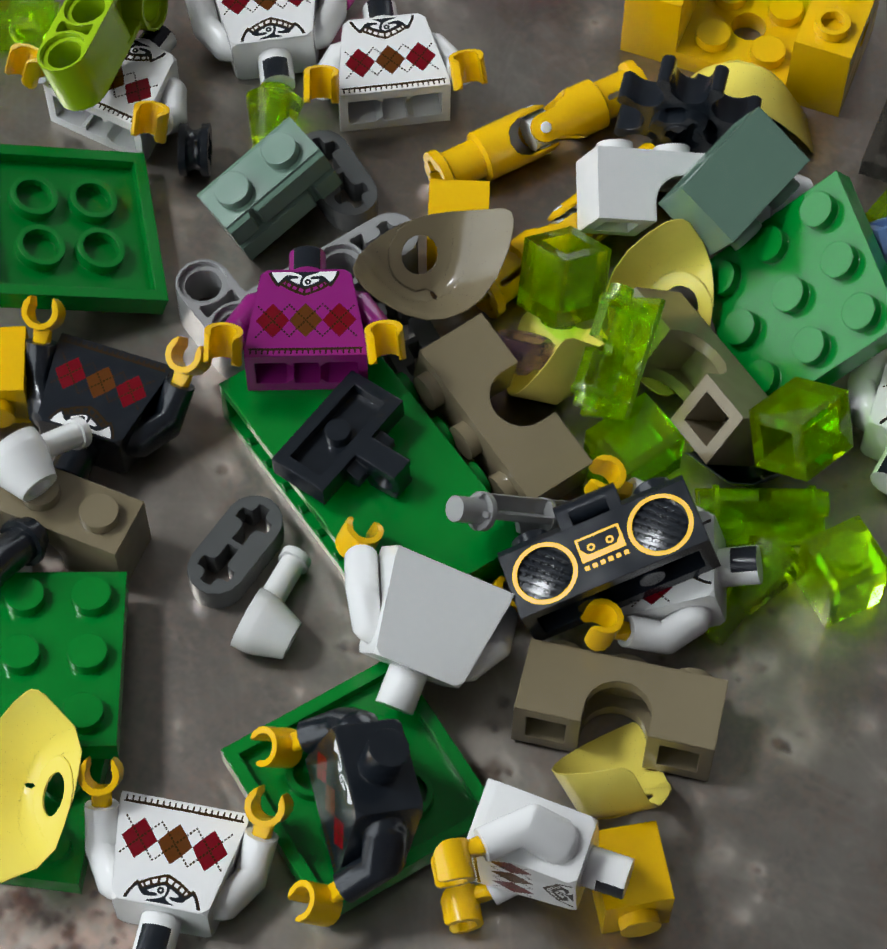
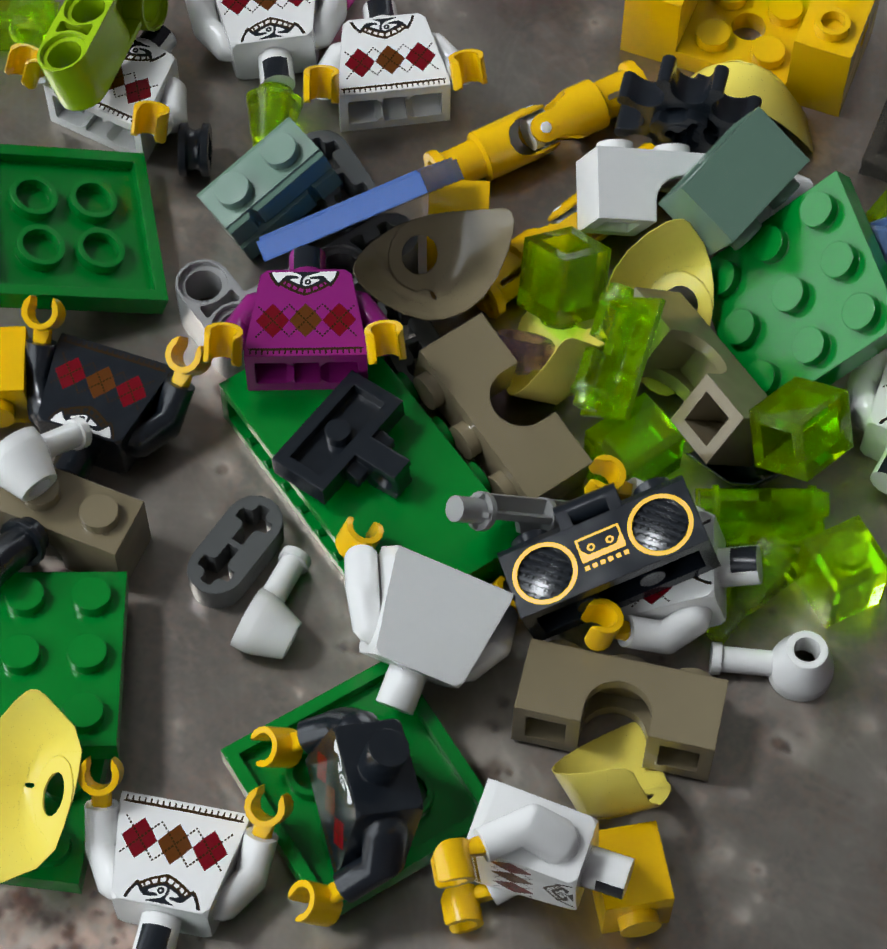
(360, 208): none -> tile
(785, 671): none -> white bar

